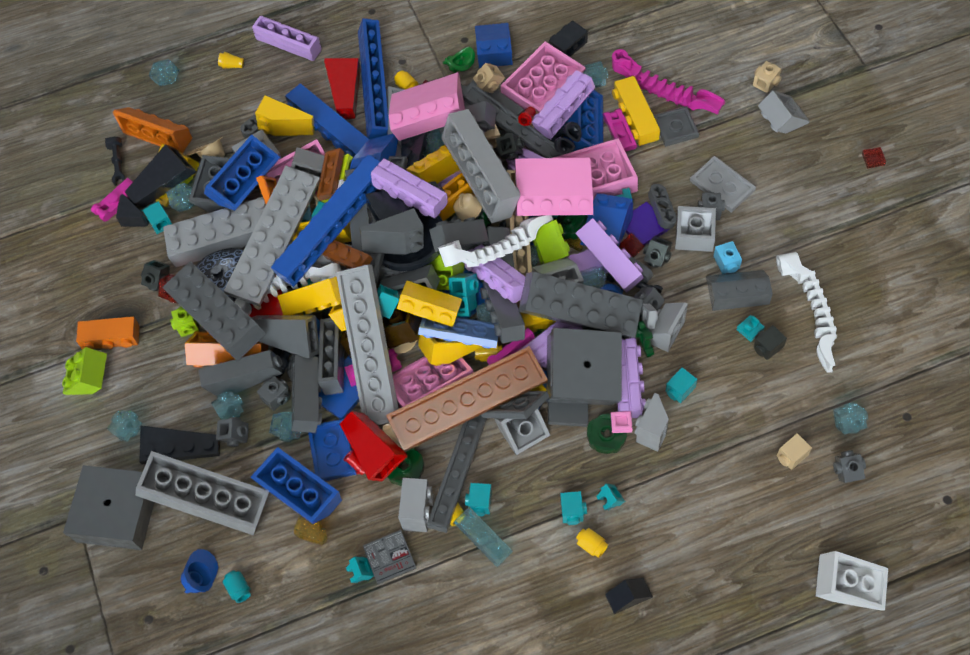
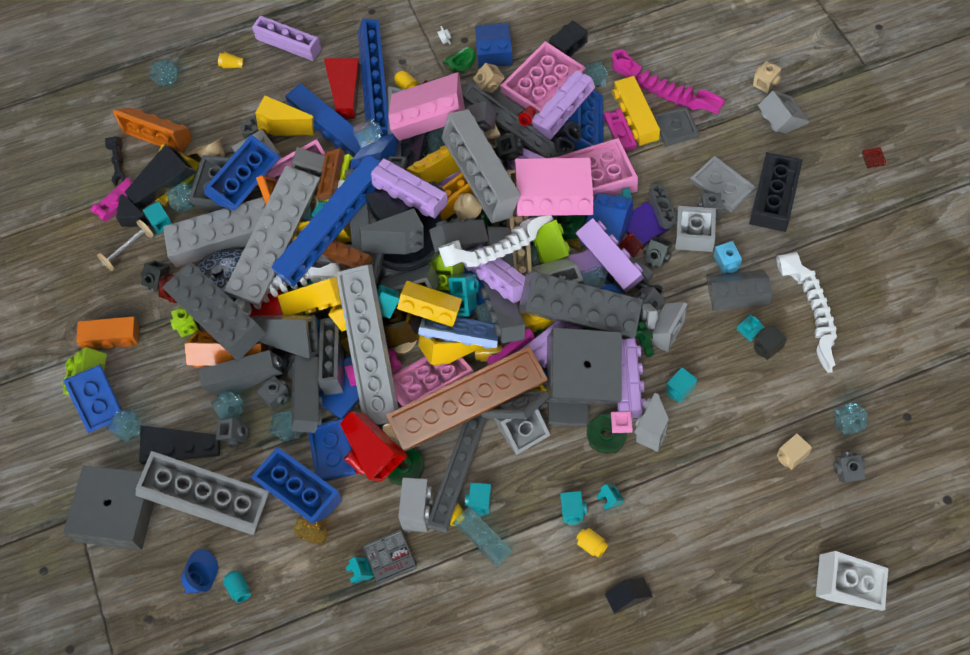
(93, 397): none -> blue tile
(144, 229): none -> axle
(367, 132): none -> clear light blue brick
(444, 35): none -> white plate
(776, 192): none -> black brick

